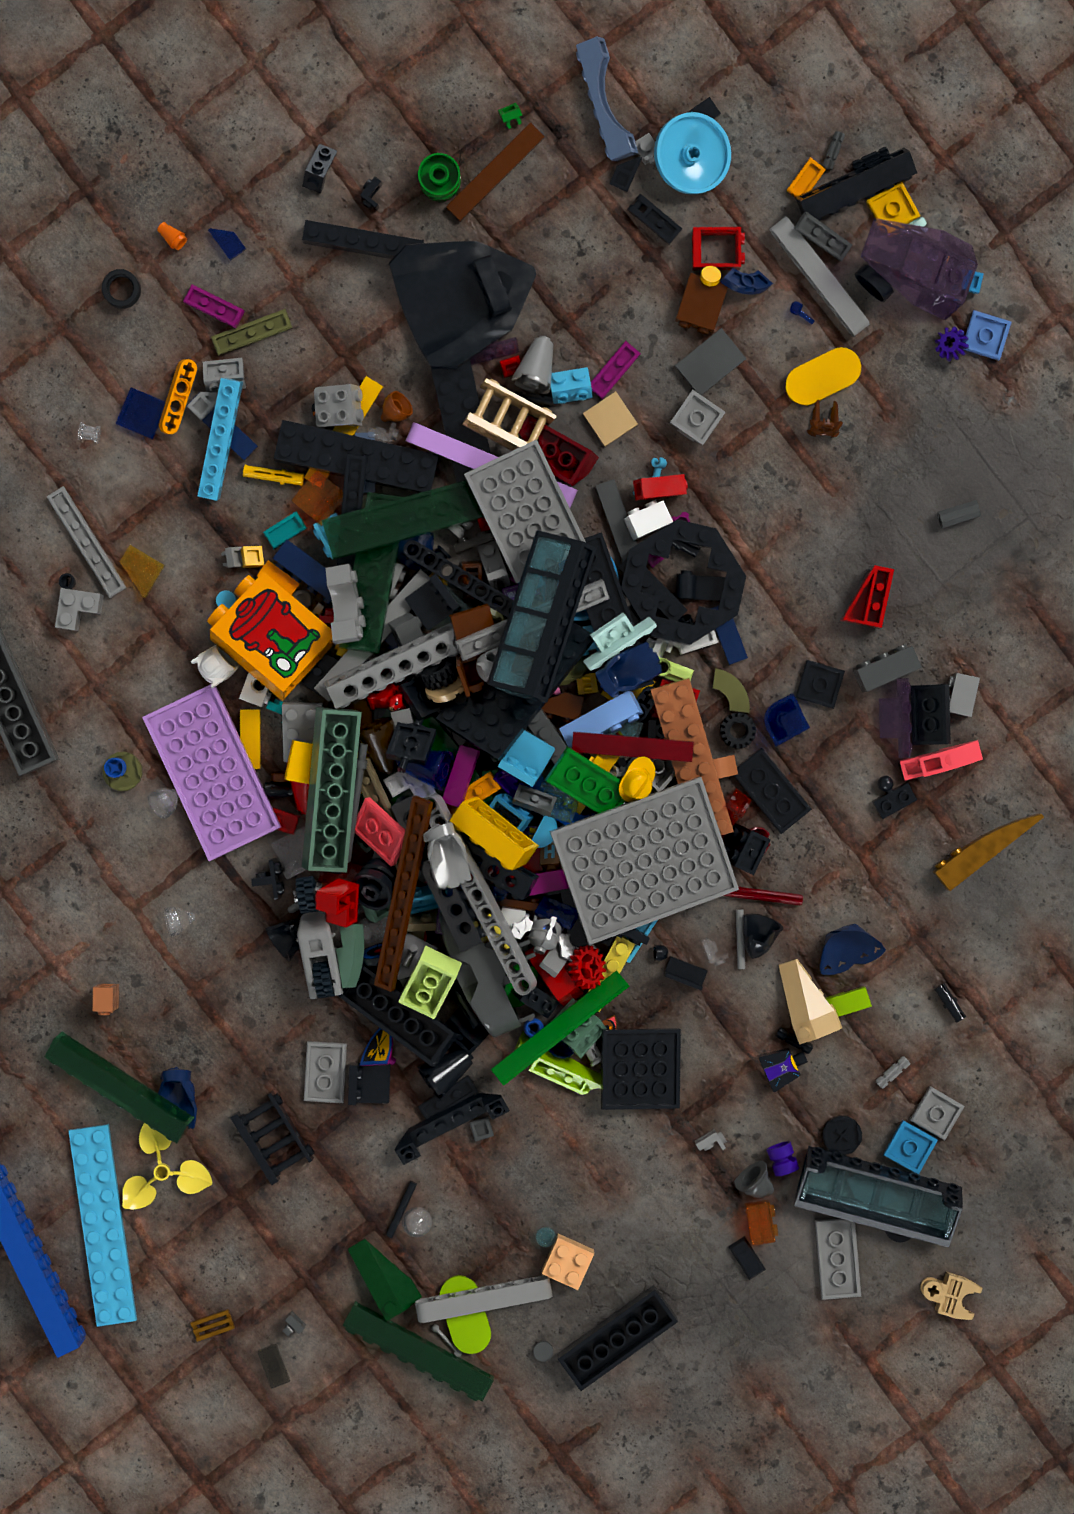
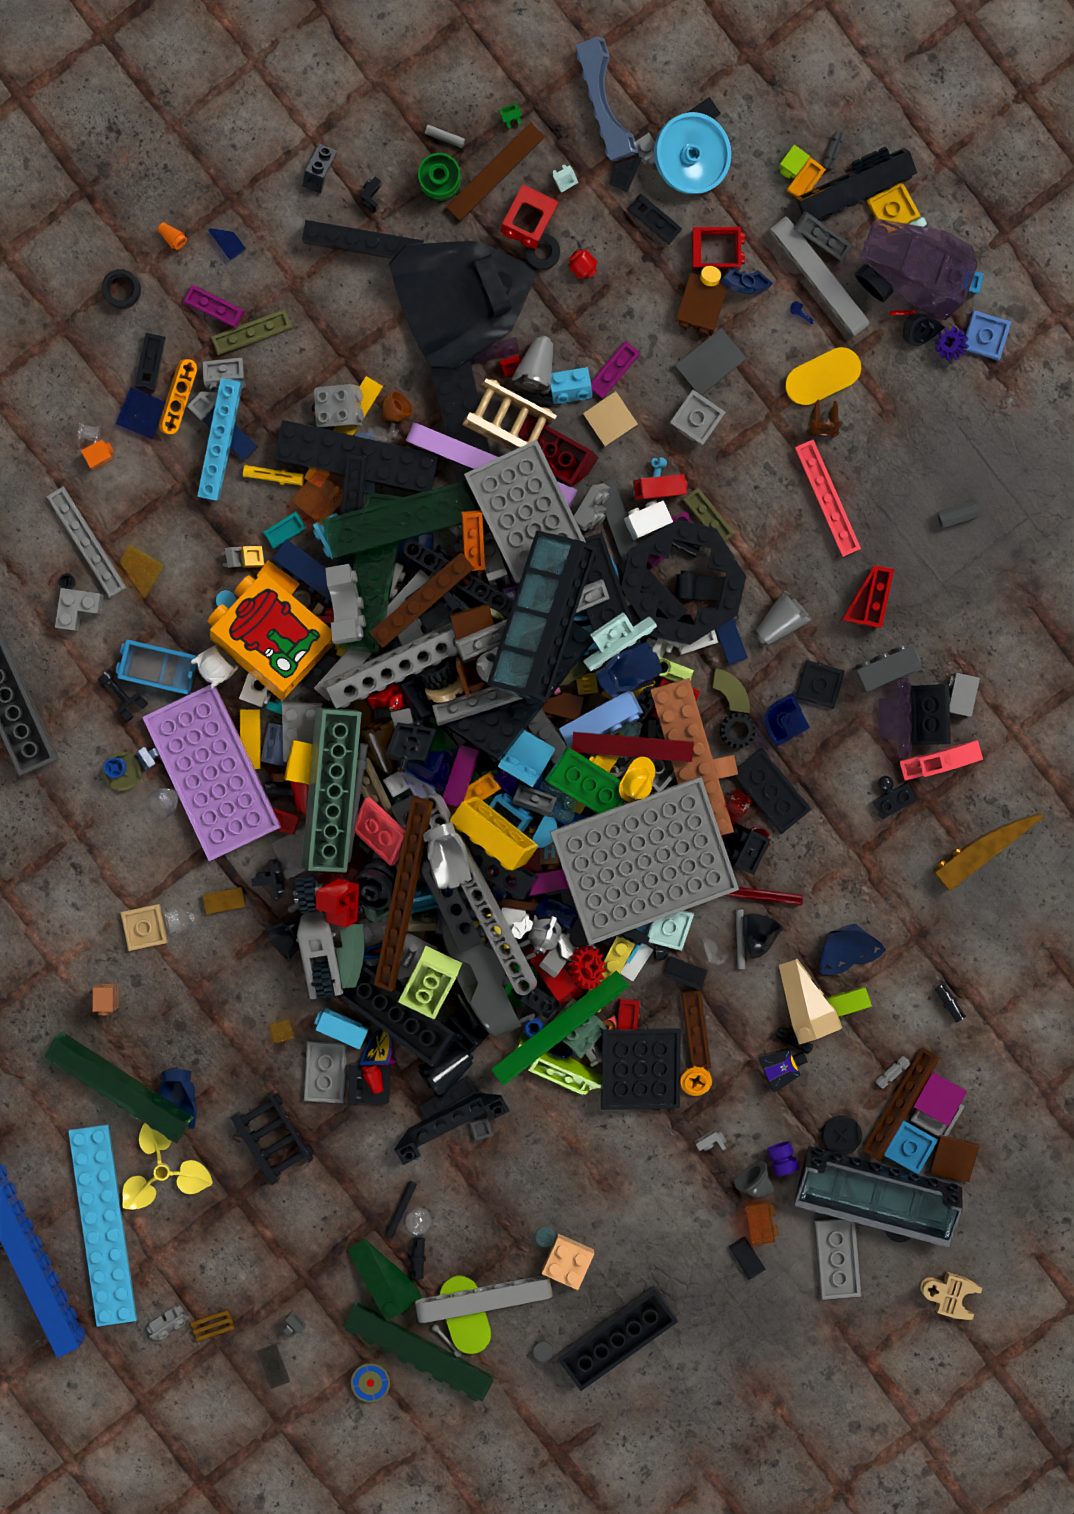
(98, 454): none -> orange brick
(107, 678): none -> black bar
(144, 927): none -> tan tile
(146, 758): none -> sand blue tile
(150, 361): none -> black plate
(156, 667): none -> clear door
(161, 1328): none -> light grey hinge
(223, 900): none -> pearl gold tile
(273, 745): none -> sand blue panel
(282, 1030): none -> clear yellow tile
(341, 1028): none -> medium azure window
(370, 1382): none -> tile
(373, 1077): none -> red cone
(418, 1258): none -> black pin
(422, 600): none -> reddish brown plate
(444, 136): none -> light grey piece
(473, 538): none -> orange plate
(475, 703): none -> light grey tile
(536, 200): none -> red window
(551, 260): none -> black tyre
(565, 178): none -> light aqua tile
(582, 263): none -> red head
(591, 511): none -> light grey plate
(628, 1014): none -> red tile
(632, 969): none -> white sticker
(671, 930): none -> light aqua tile
(696, 1028): none -> reddish brown tile
(699, 1087): none -> light orange gear
(707, 514): none -> olive tile
(782, 619): none -> light grey cone
(793, 162): none -> lime brick
(827, 498): none -> coral plate
(901, 1104): none -> reddish brown plate
(918, 327): none -> black piece
(940, 1098): none -> magenta tile
(954, 1158): none -> reddish brown tile

